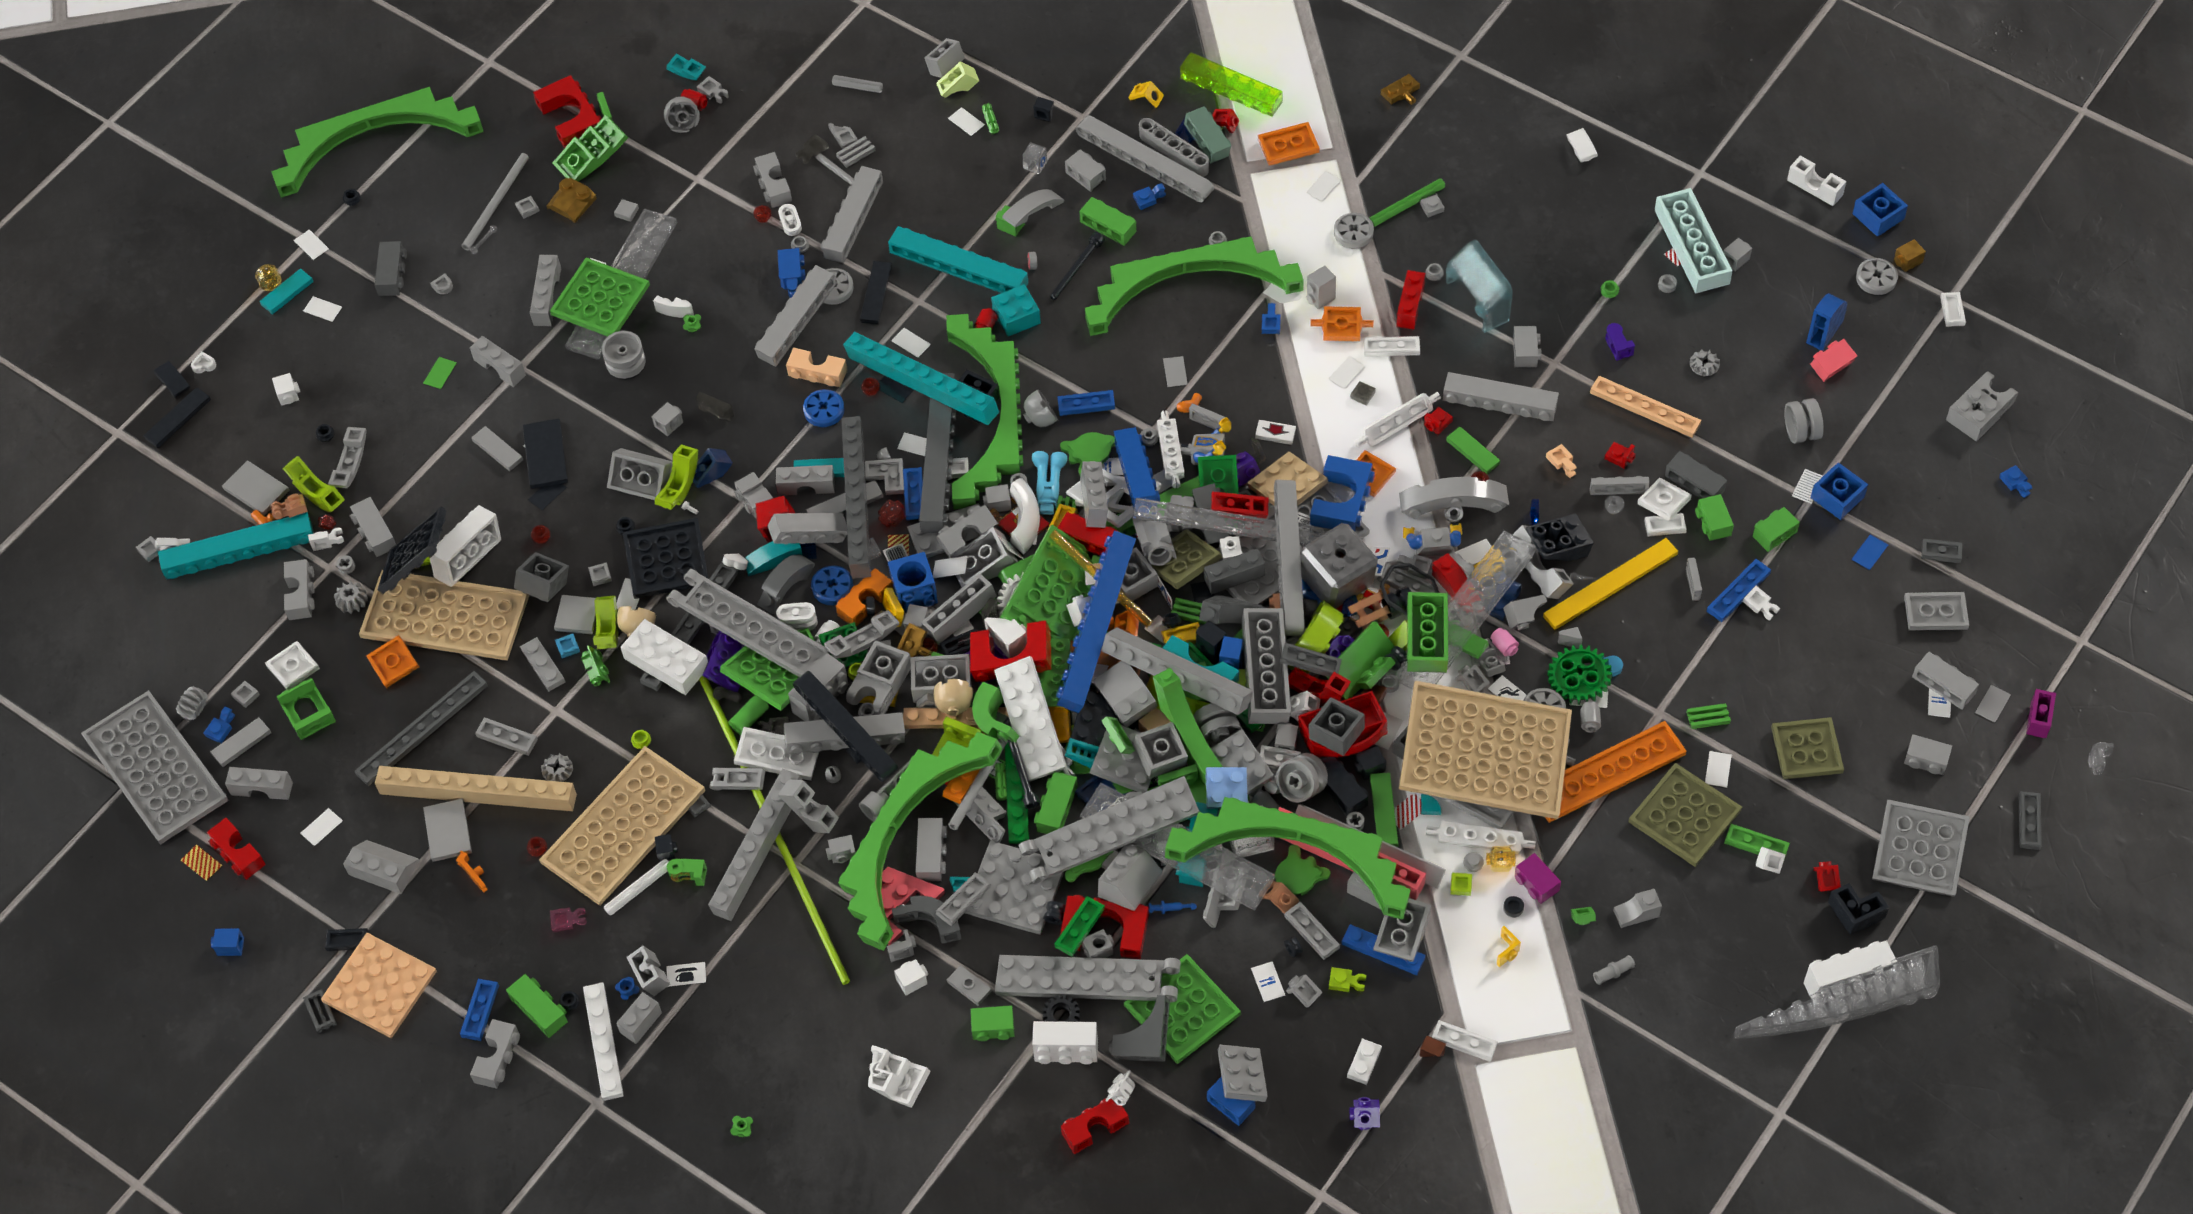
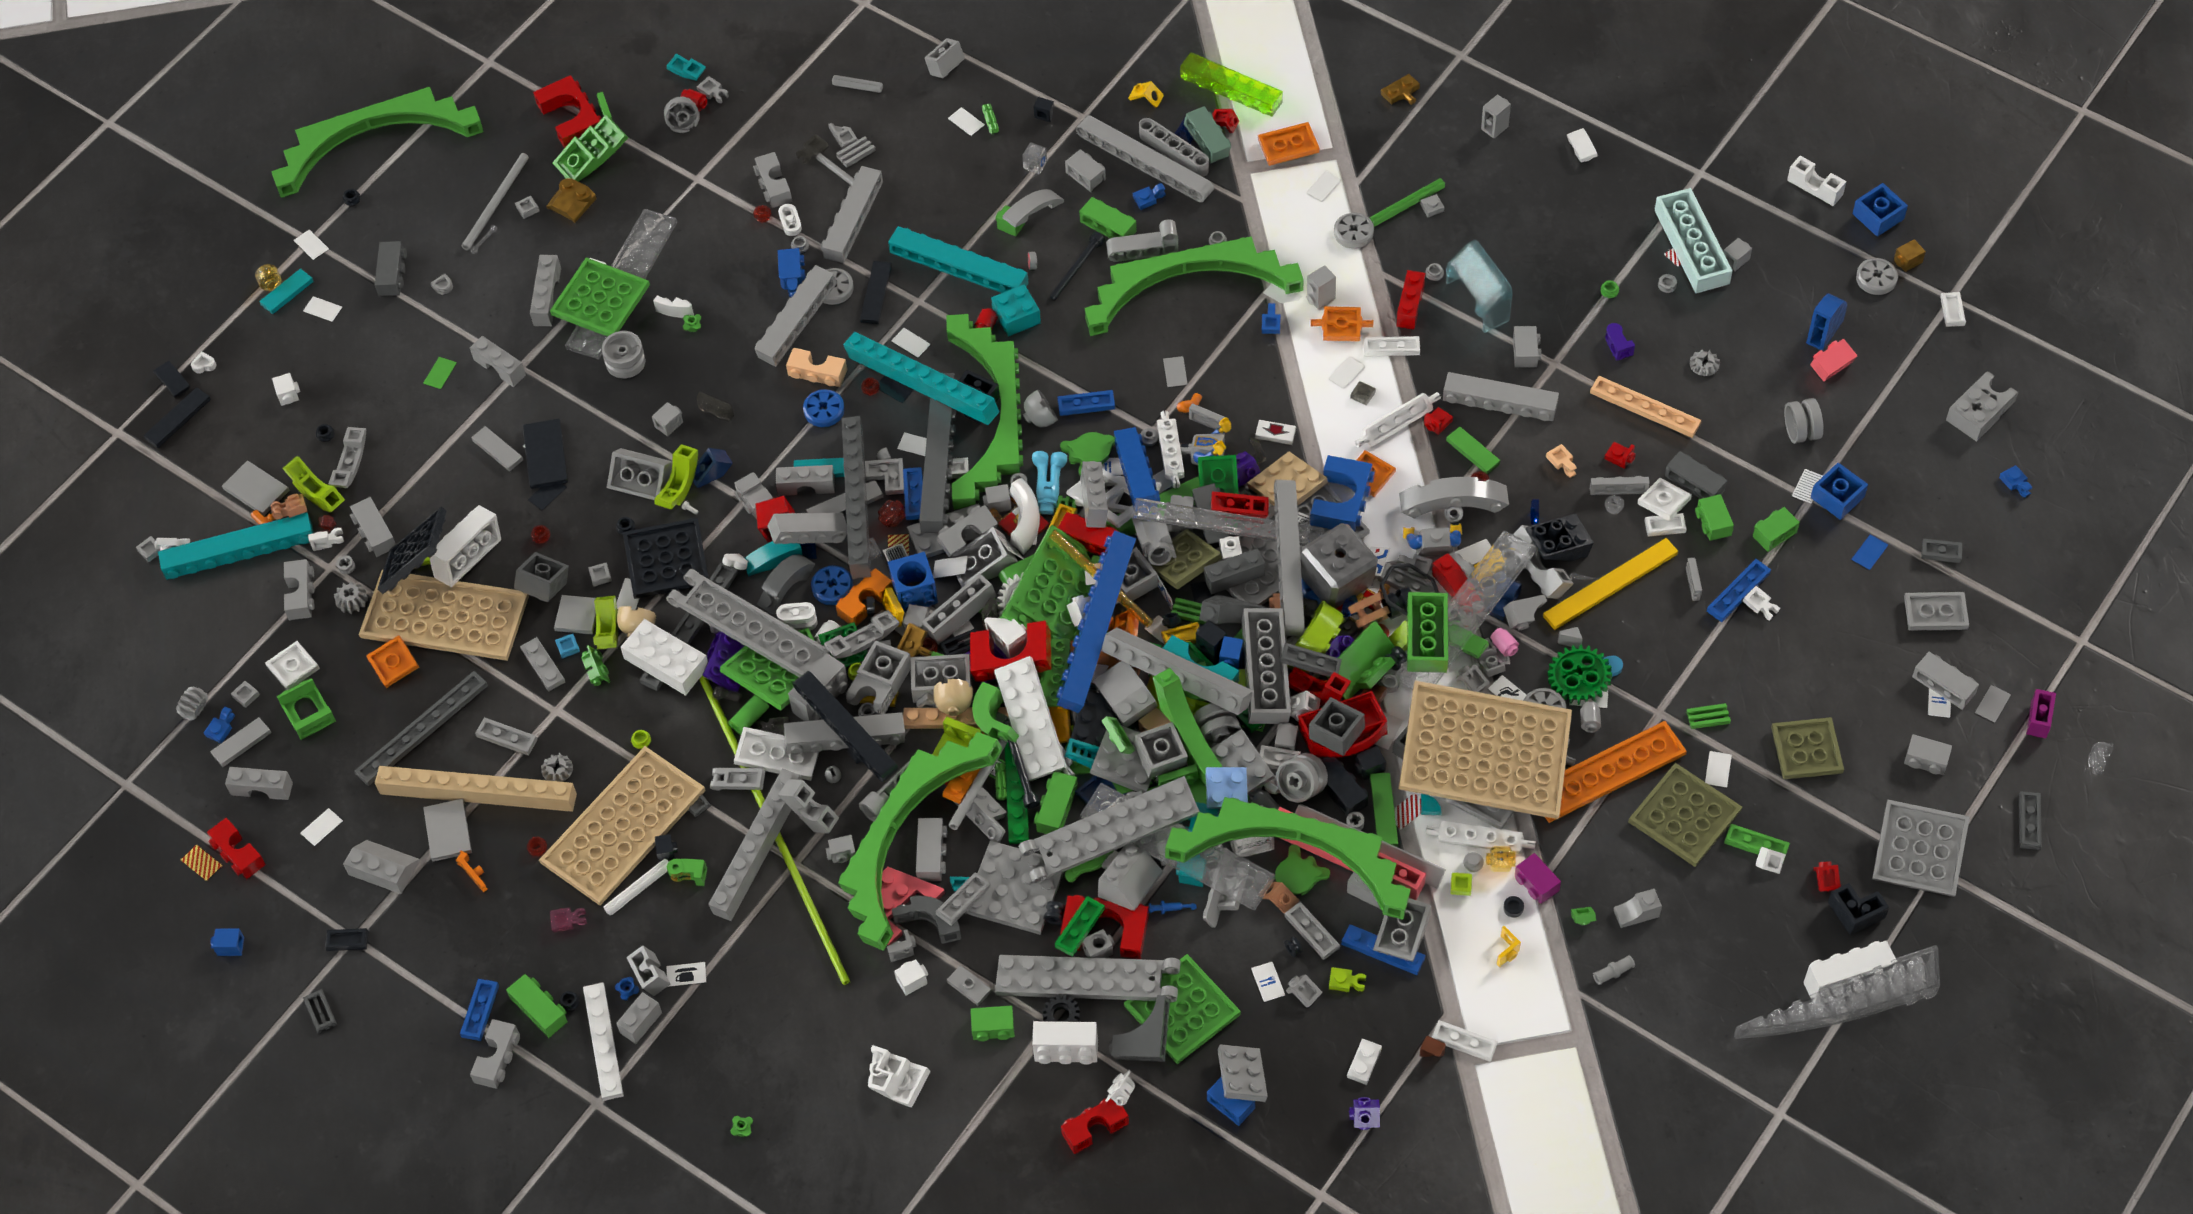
(154, 767): light grey plate -> none
(379, 985): light nougat plate -> none
(626, 210): light grey tile -> none
(959, 78): yellowish green arch -> none
(1144, 245): none -> light grey beam
(1495, 116): none -> light grey brick

